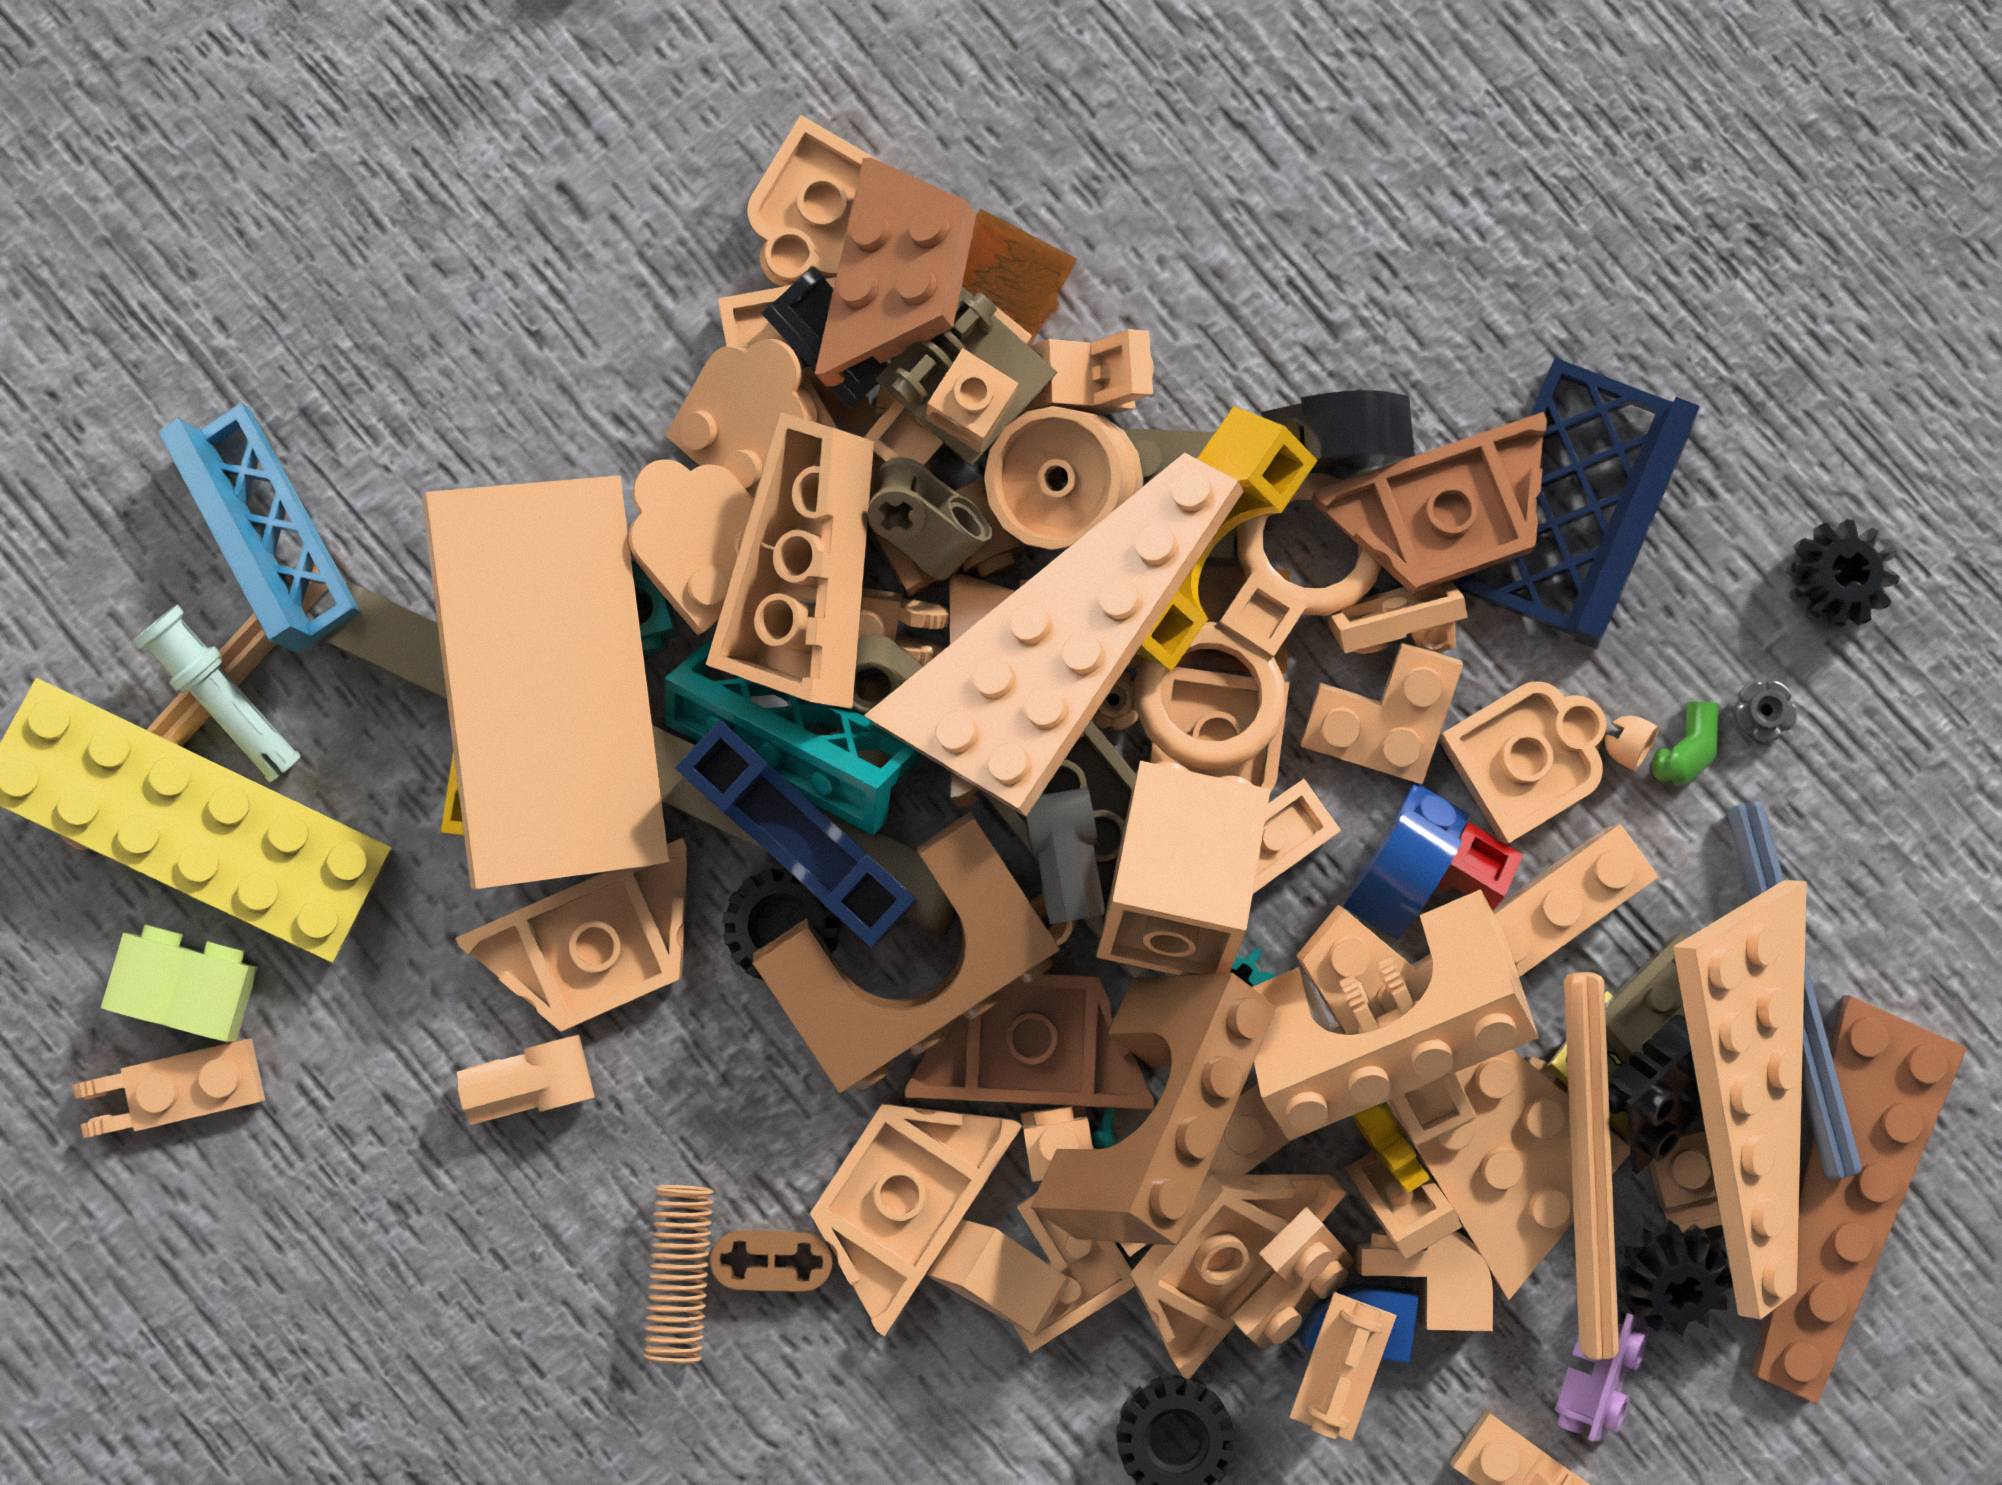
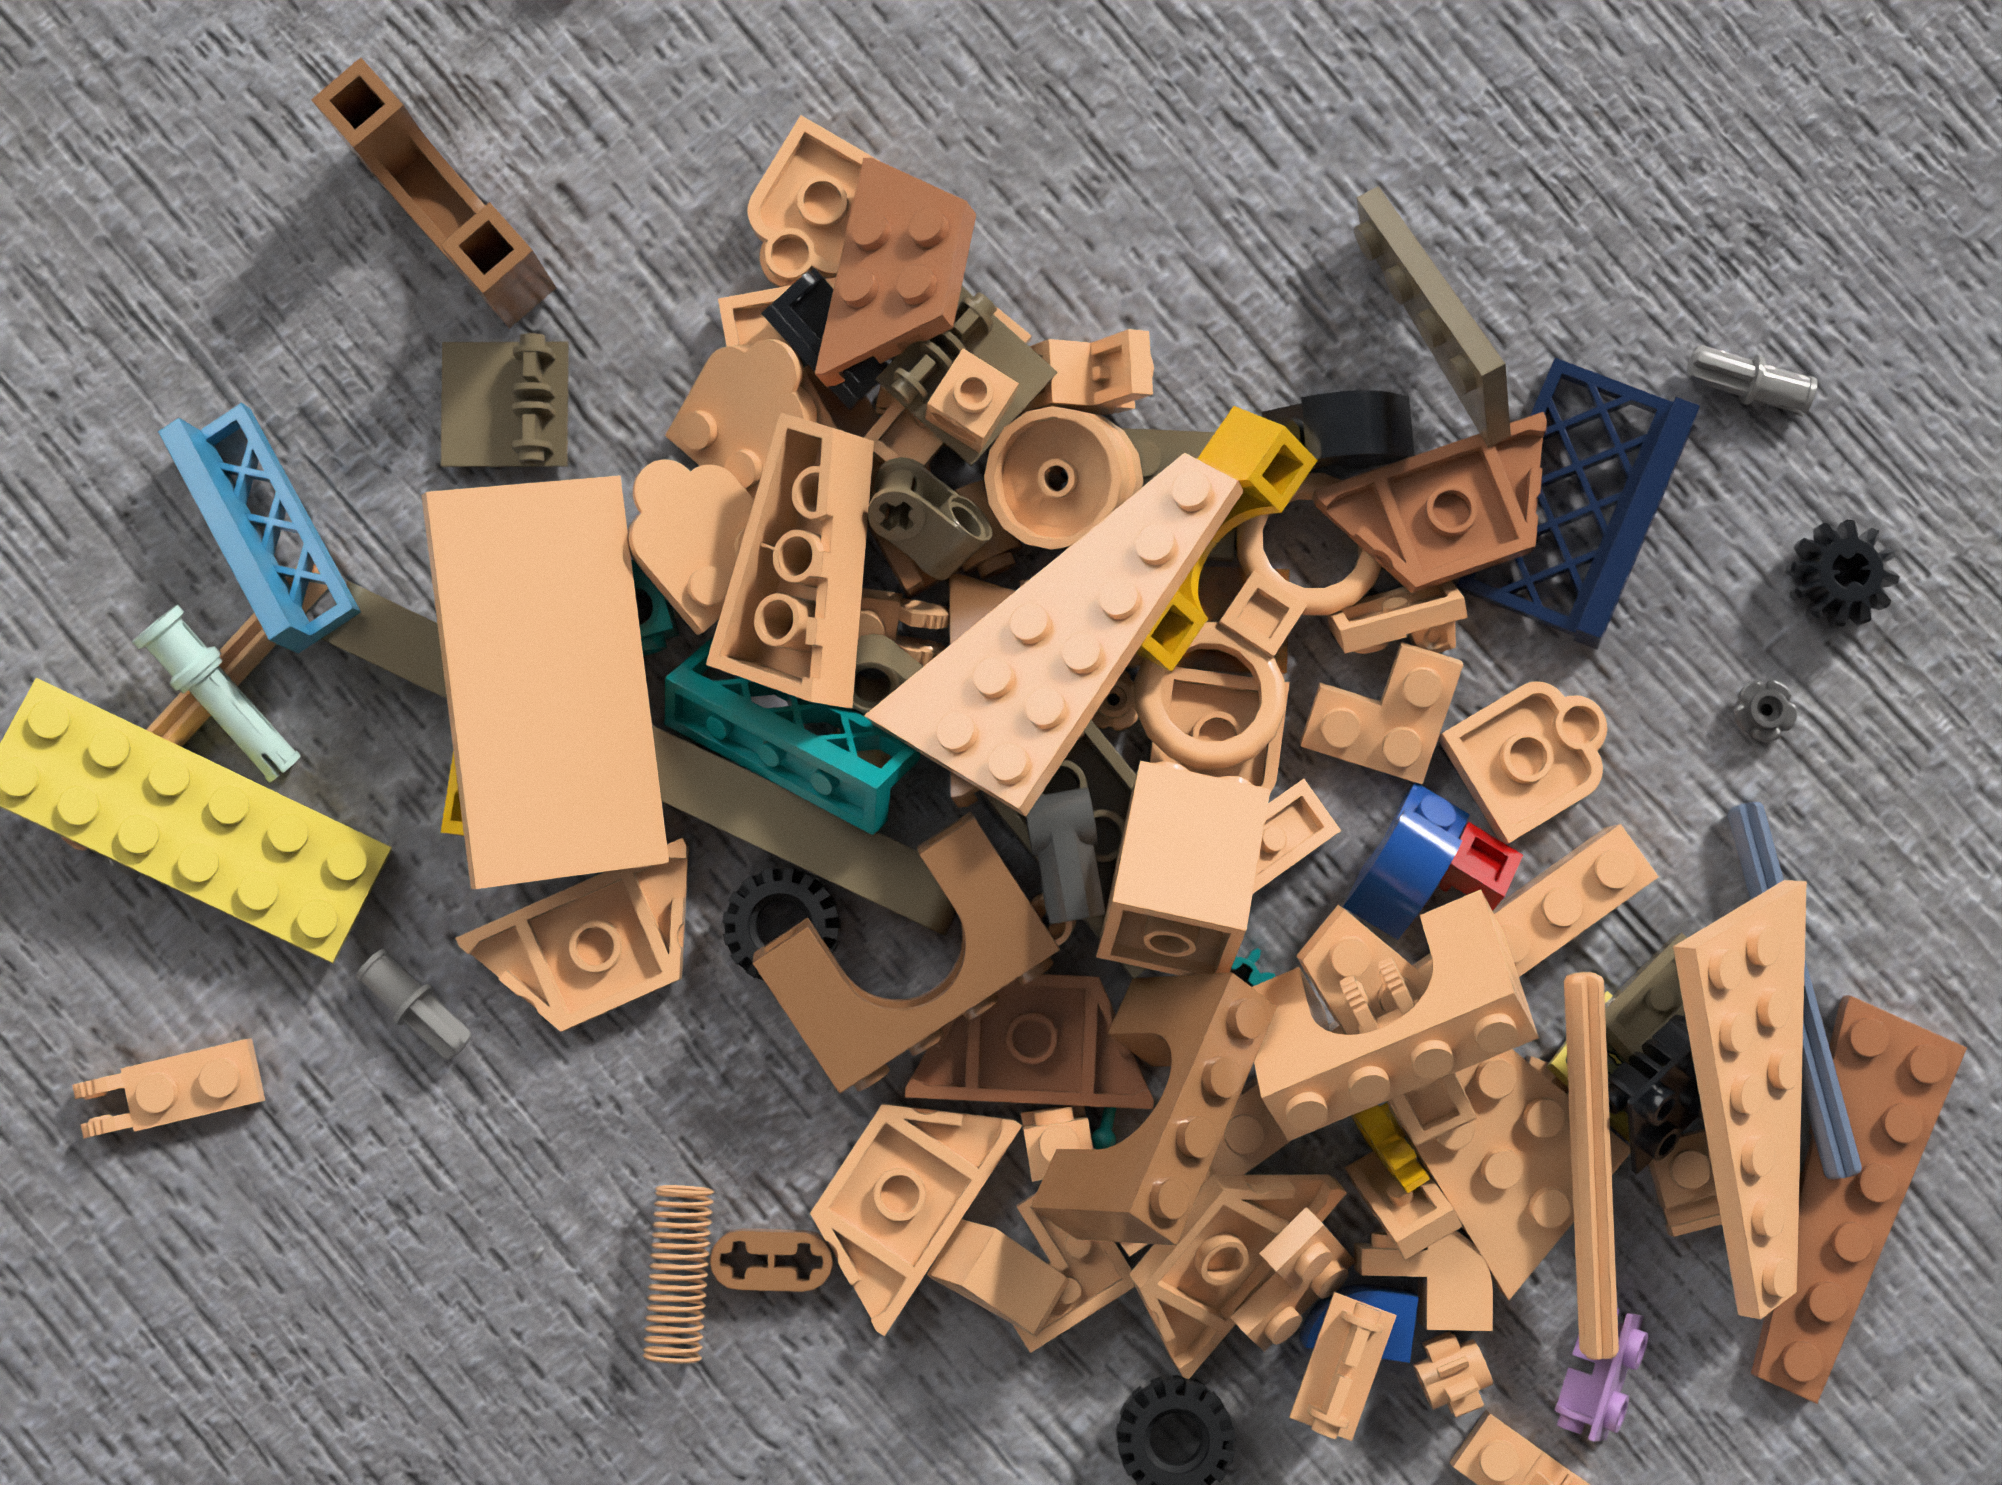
(179, 985): yellowish green brick -> none
(414, 1005): none -> light grey axle
(433, 194): none -> medium nougat arch
(505, 403): none -> dark tan hinge
(540, 1078): light nougat piece -> none
(796, 834): dark blue arch -> none
(1016, 271): clear orange piece -> none
(1438, 314): none -> dark tan wing
(1453, 1374): none -> light nougat gear
(1634, 742): light nougat hinge -> none
(1675, 1278): black gear -> none
(1694, 751): bright green arm -> none
(1752, 379): none -> light grey axle

